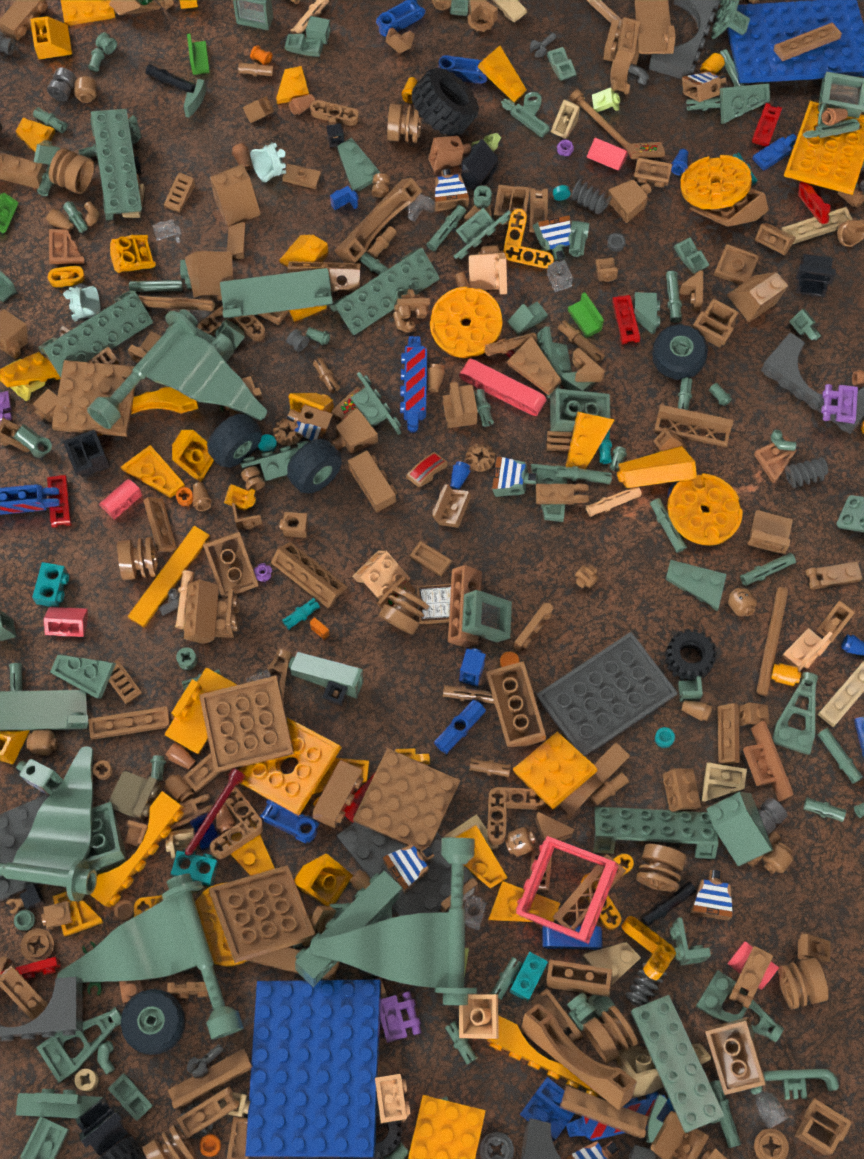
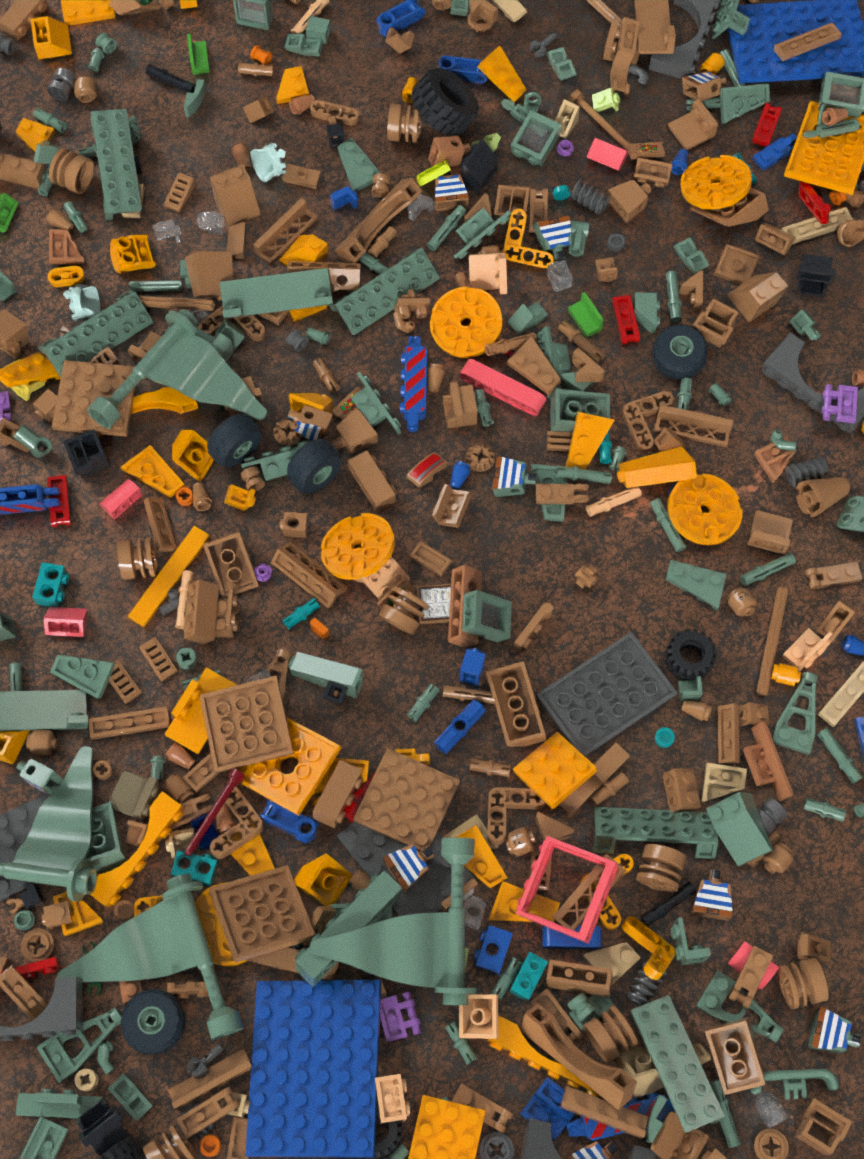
(93, 214): medium nougat arm -> none
(149, 645): none -> medium nougat slope
(211, 222): none -> clear rock
(248, 522): medium nougat bracket -> none
(267, 443): teal tile -> none
(282, 226): none -> medium nougat fence
(376, 548): none -> light orange plate
(423, 702): none -> sand green pin
(433, 172): none -> neon yellow tile
(473, 1099): none -> medium nougat plate
(481, 201): sand green wheel -> none
(501, 940): none -> blue brick
(508, 658): orange tile -> none
(536, 138): none -> sand green window
(639, 414): none -> medium nougat beam
(694, 127): none -> medium nougat bracket
(820, 494): none -> medium nougat cone
(831, 1032): none -> torso
(837, 197): none -> orange bush

